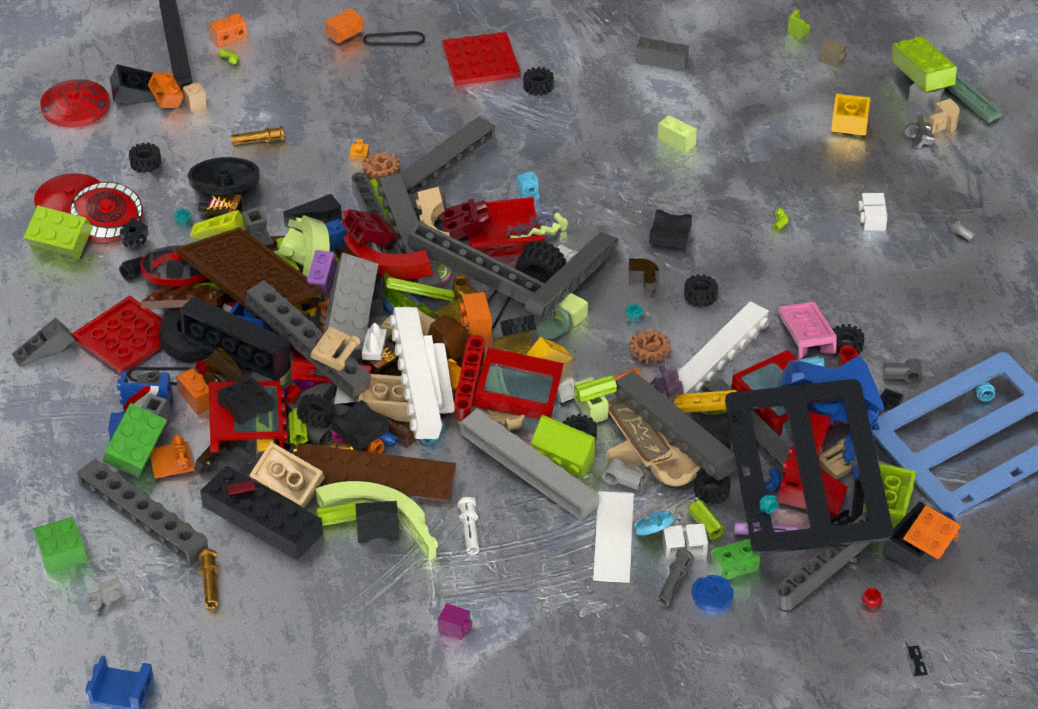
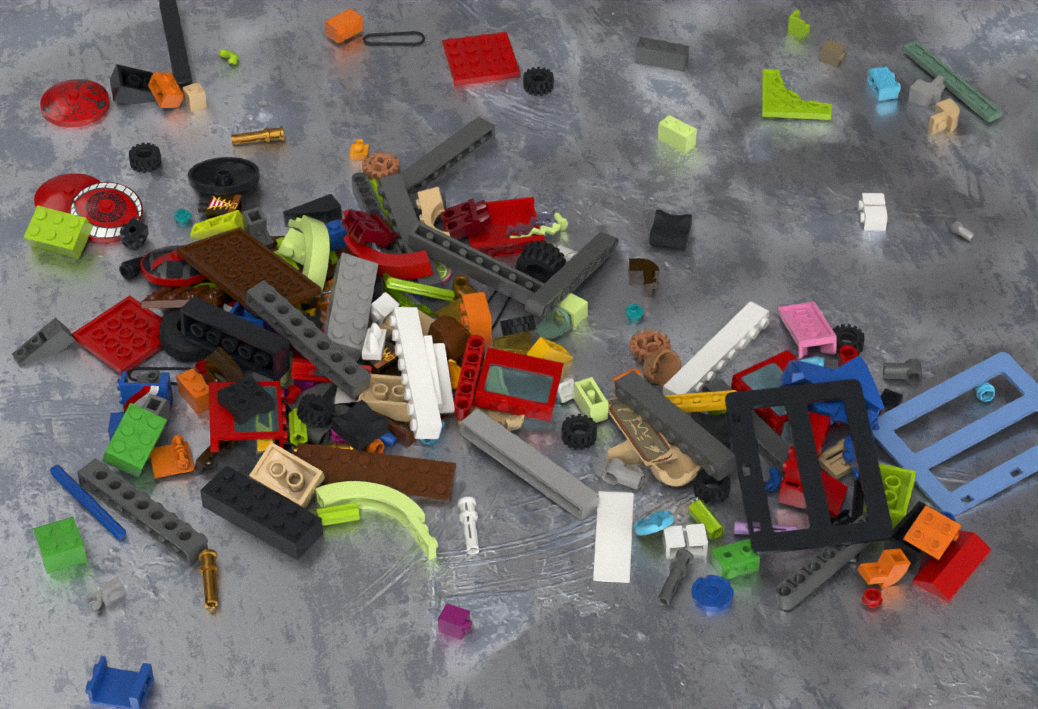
(88, 502): none -> blue axle
(228, 30): orange brick -> none
(240, 487): dark red piece -> none
(322, 270): medium lavender bracket -> none
(329, 346): tan plate -> none
(377, 521): black brick -> none
(381, 309): none -> white piece
(527, 185): medium azure brick -> none
(565, 446): lime slope -> none
(595, 388): lime axle -> none
(661, 366): none -> medium nougat helmet
(668, 383): clear purple hips -> none
(699, 298): black tyre -> none
(768, 504): teal plate -> none
(781, 218): lime arm -> none
(785, 103): none -> lime plate
(850, 114): yellow brick -> none
(883, 83): none -> medium azure brick
(887, 570): none -> orange brick
(914, 660): black piece -> none
(920, 132): flat silver hips -> none
(924, 63): lime brick -> none
(954, 567): none -> red slope

